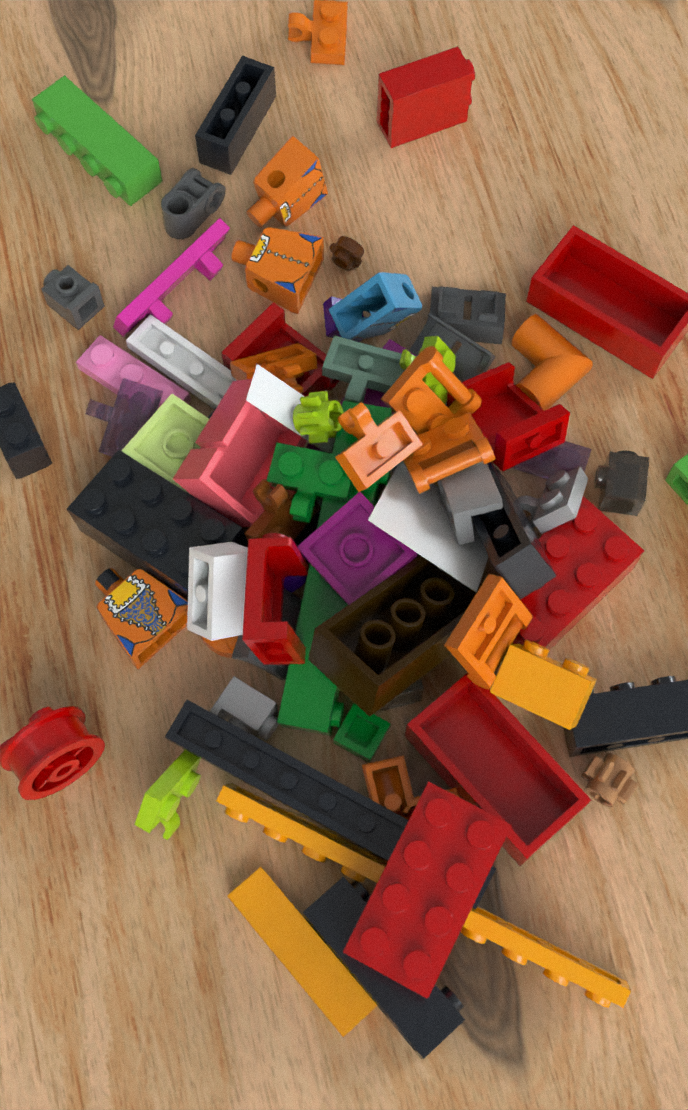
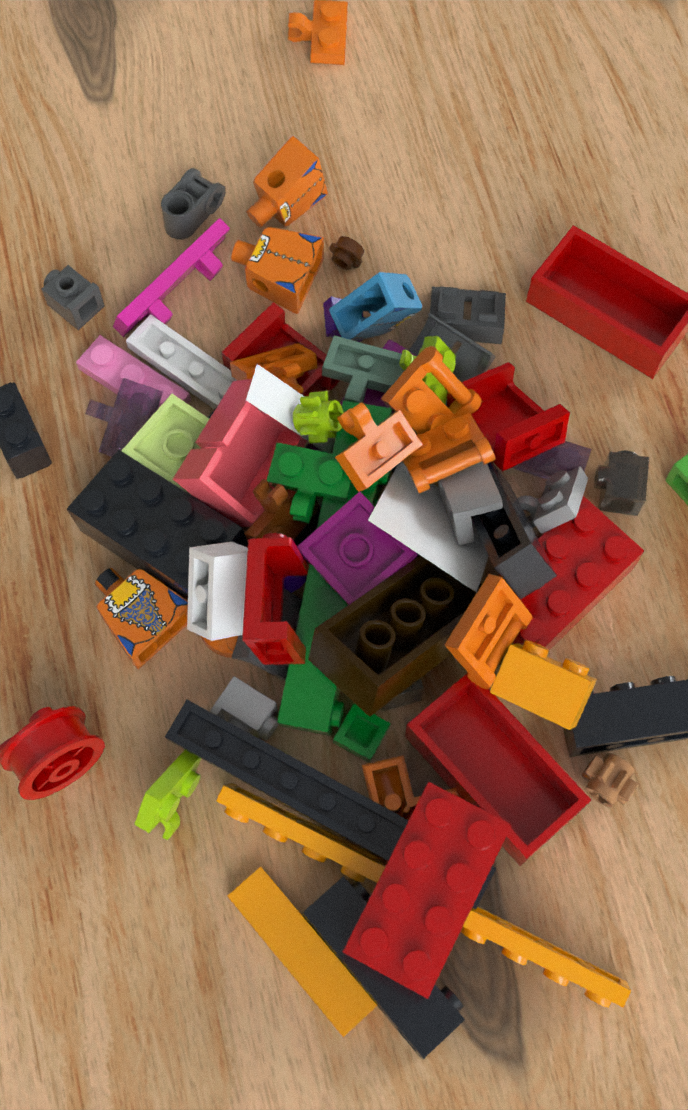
(97, 141): bright green brick -> none
(236, 115): black brick -> none
(424, 96): red brick -> none
(556, 361): orange brick -> none

